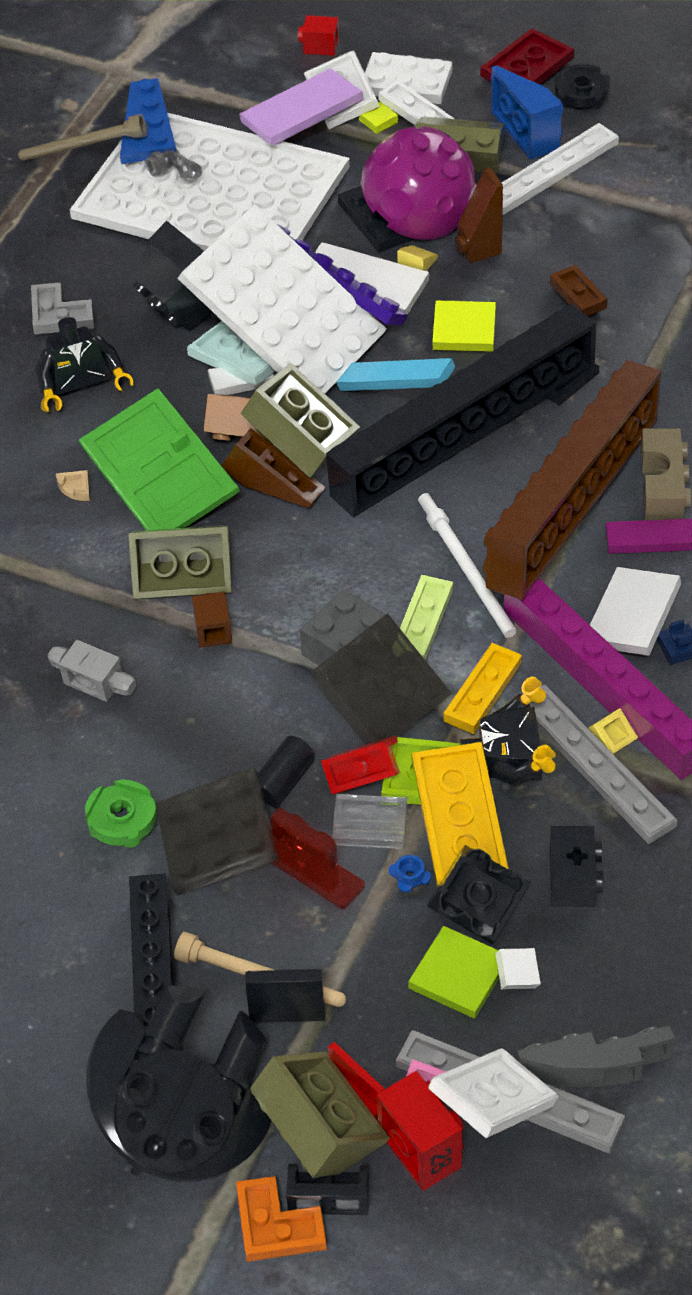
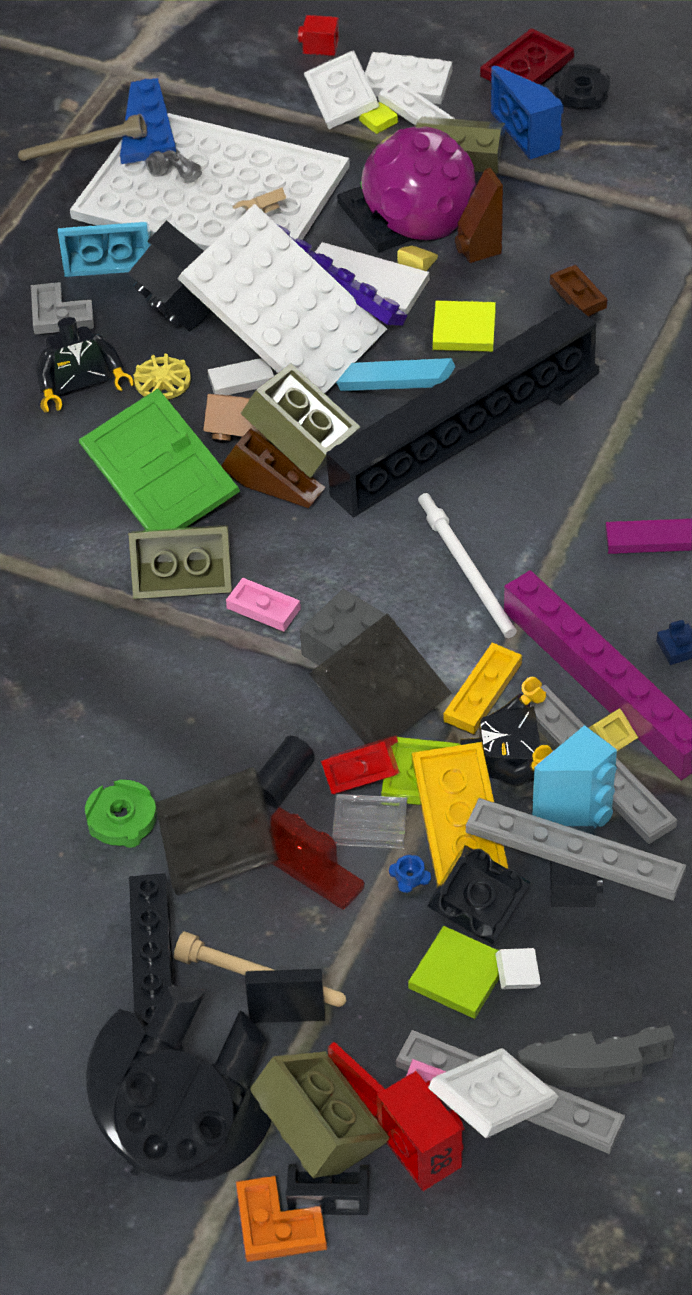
(74, 485): tan tile -> none
(91, 670): light grey piece -> none
(102, 248): none -> medium azure slope
(162, 376): none -> light yellow wheel
(212, 619): reddish brown brick -> none
(226, 350): light aqua tile -> none
(263, 604): none -> bright pink plate
(266, 201): none -> tan plate
(301, 106): lavender tile -> none
(426, 612): yellowish green plate -> none
(556, 165): white tile -> none
(571, 480): reddish brown brick -> none
(576, 781): none -> medium azure slope
(576, 849): none -> light grey tile
(635, 609): white tile -> none
(666, 492): dark tan arch -> none

